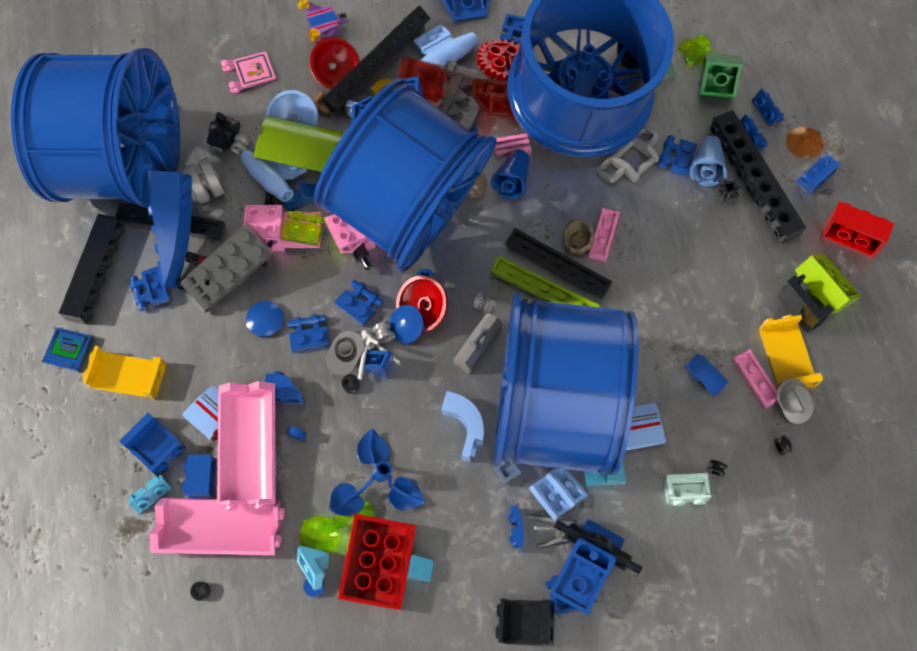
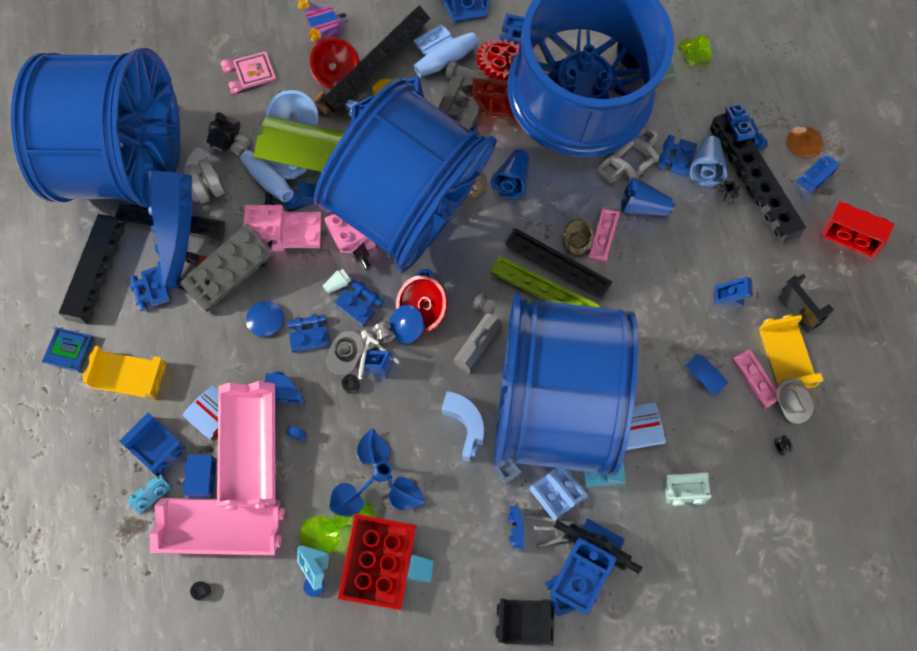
(301, 232): clear neon green plate -> none
(337, 280): none -> light aqua cone
(430, 75): clear red panel -> none
(511, 142): bright pink tile -> none
(645, 199): none -> blue cone
(717, 468): black bush -> none
(720, 75): green piece -> none
(733, 292): none -> blue slope
(739, 121): none -> blue slope
(767, 108): blue hinge -> none
(827, 282): lime slope -> none

